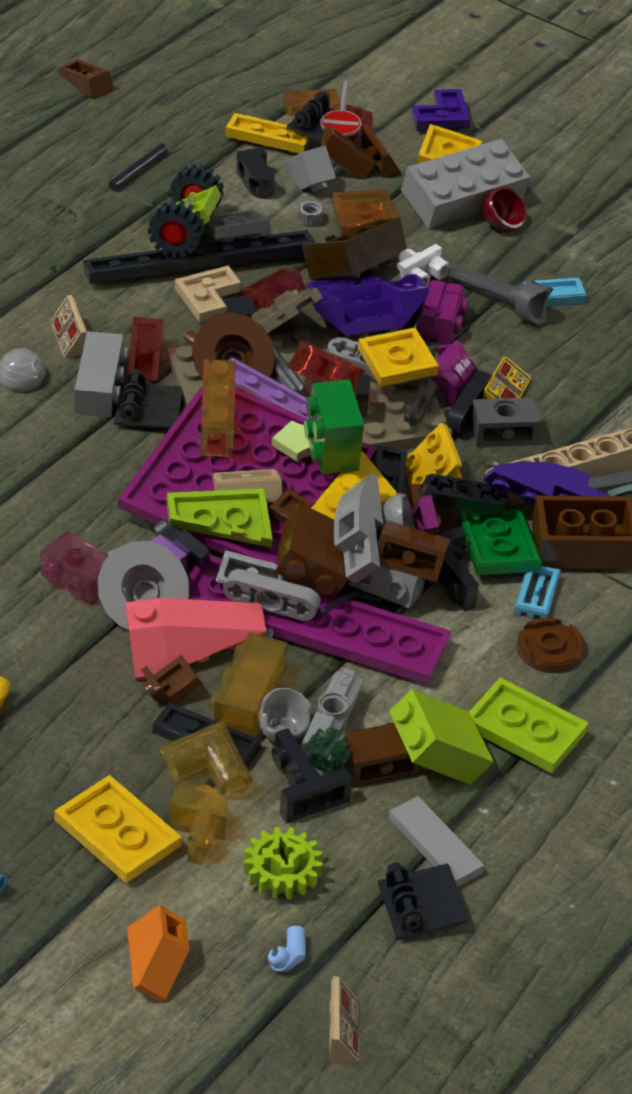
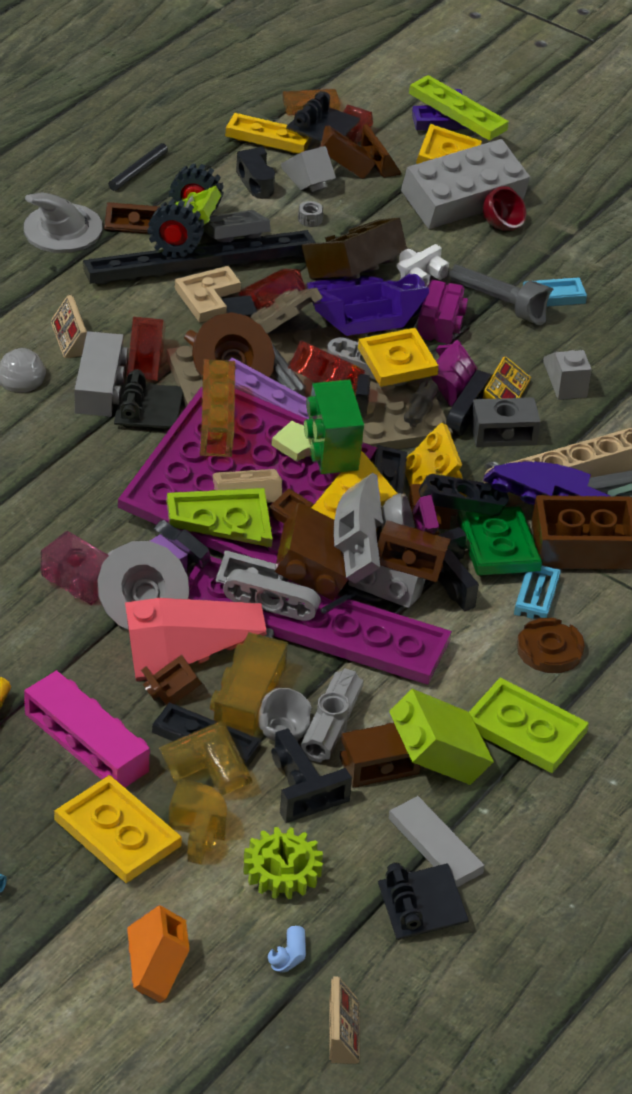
(60, 224): none -> light grey piece
(86, 729): none -> dark pink brick
(87, 78): reddish brown slope -> none
(128, 217): none -> reddish brown slope
(328, 749): clear green gear -> none
(341, 120): piece -> none
(361, 207): clear orange plate -> none
(458, 107): none -> lime plate
(569, 373): none -> light grey slope

